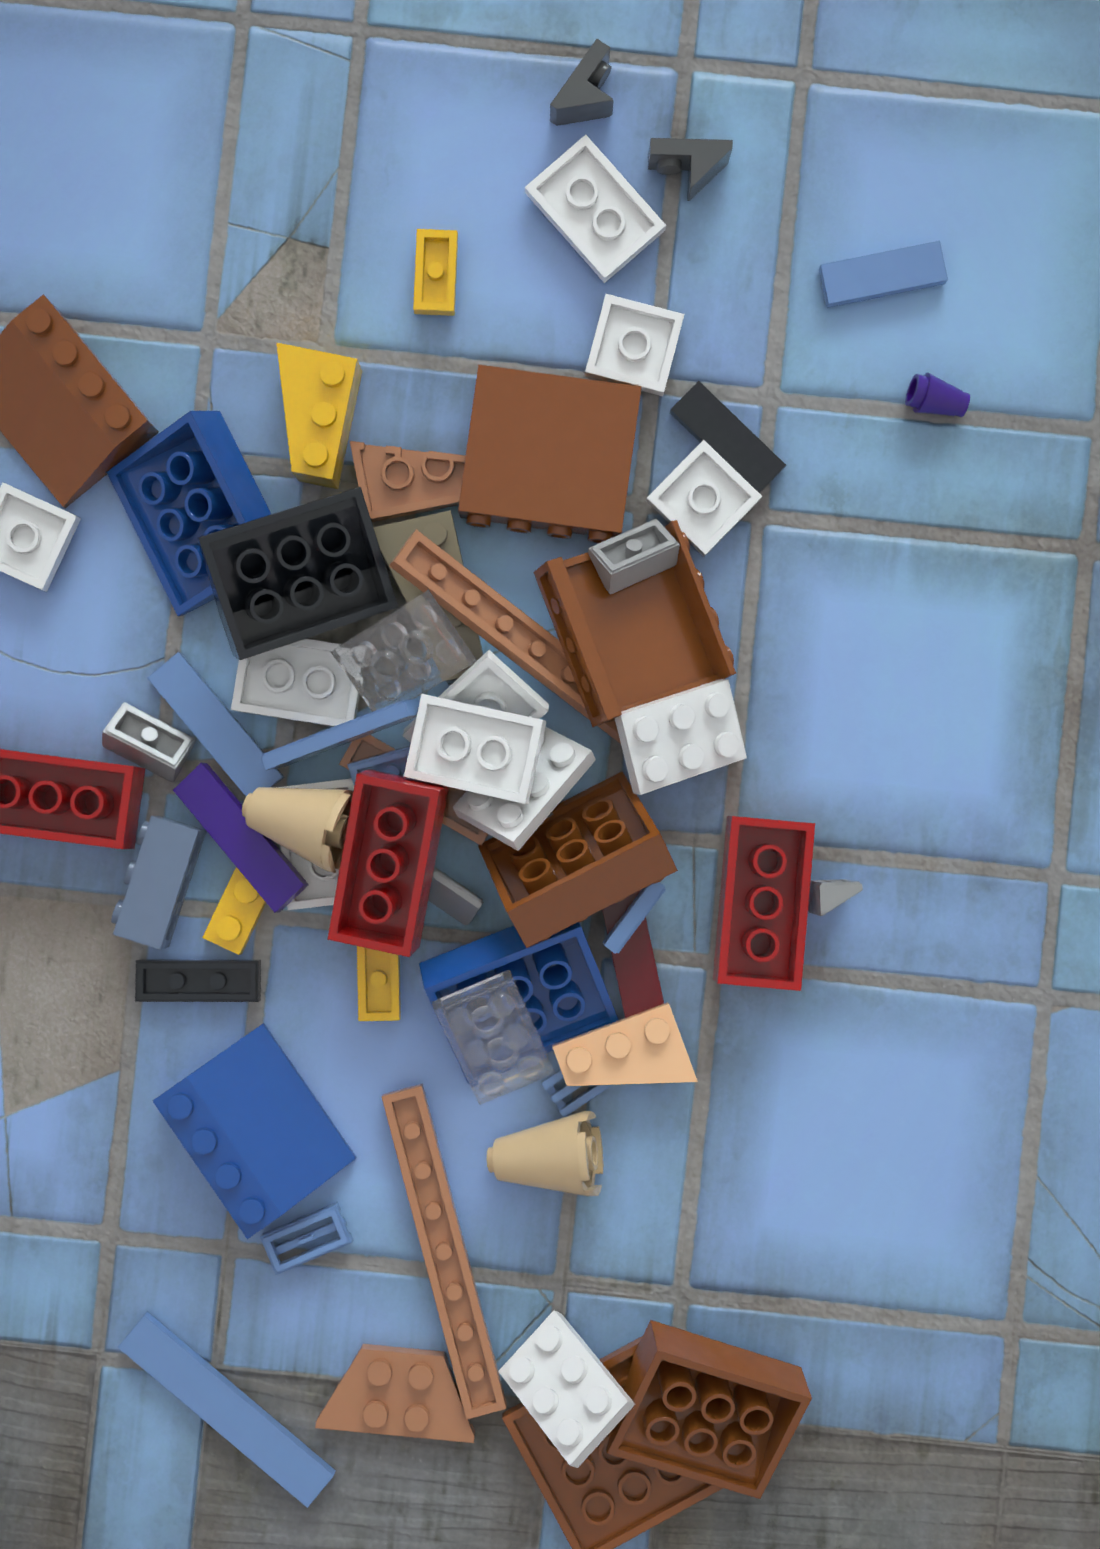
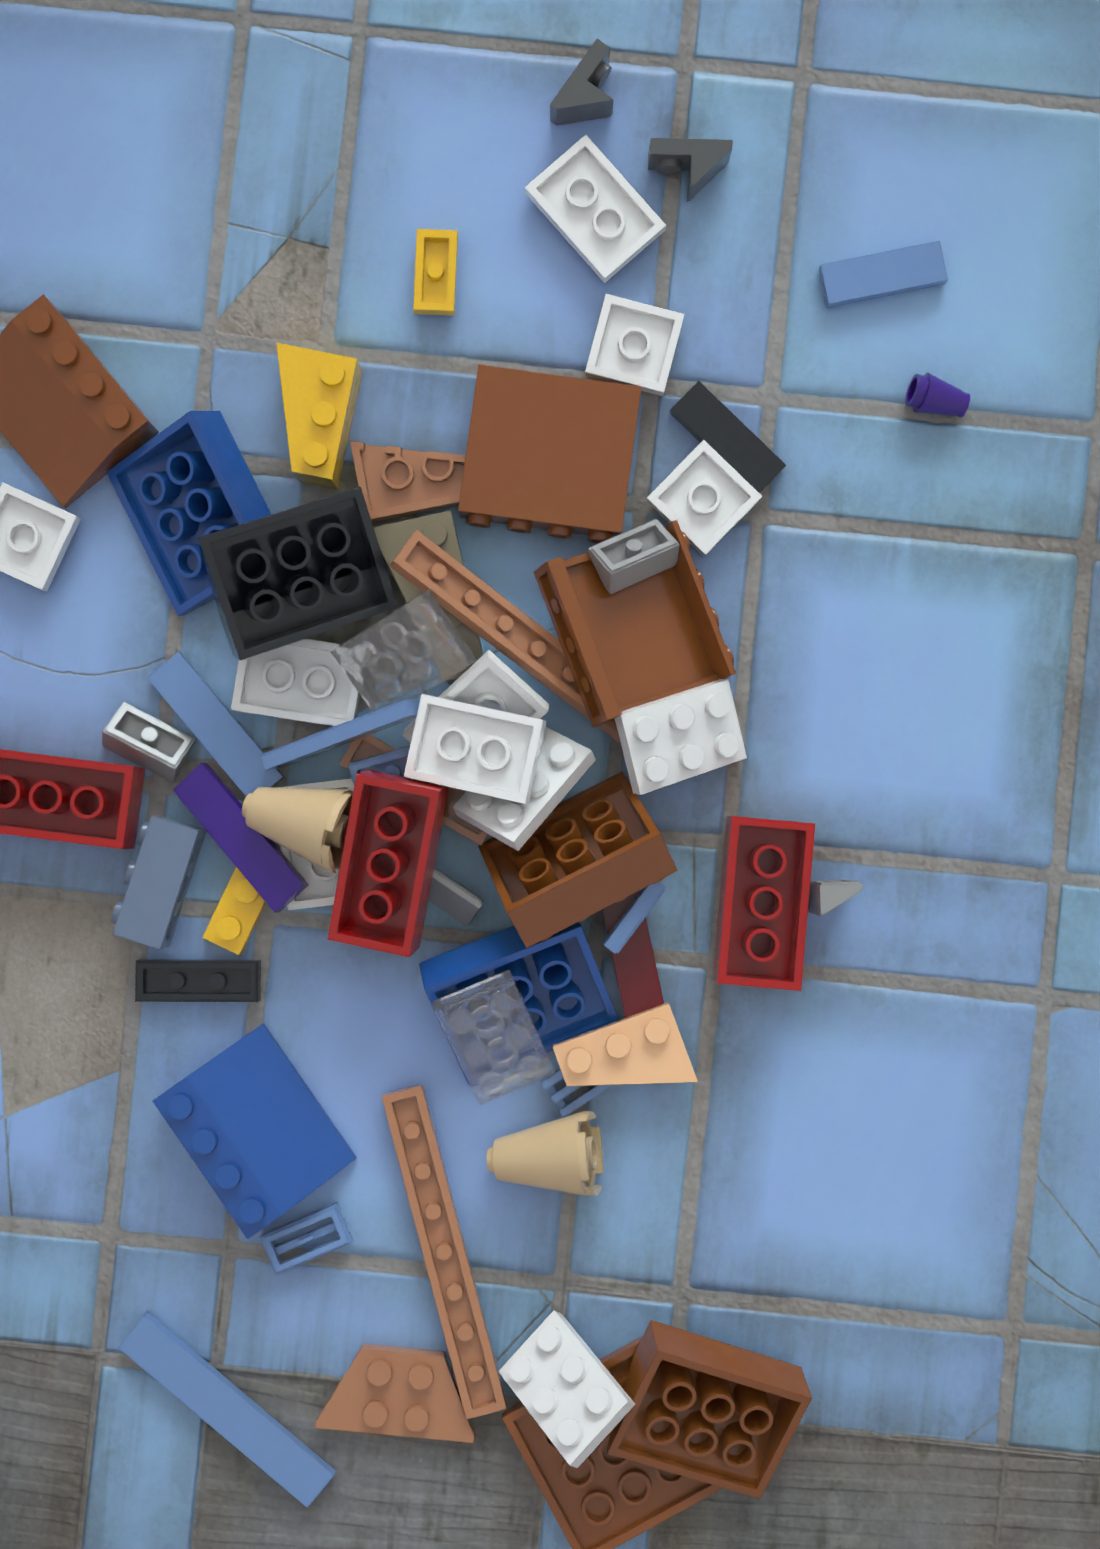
(378, 985): yellow plate -> none

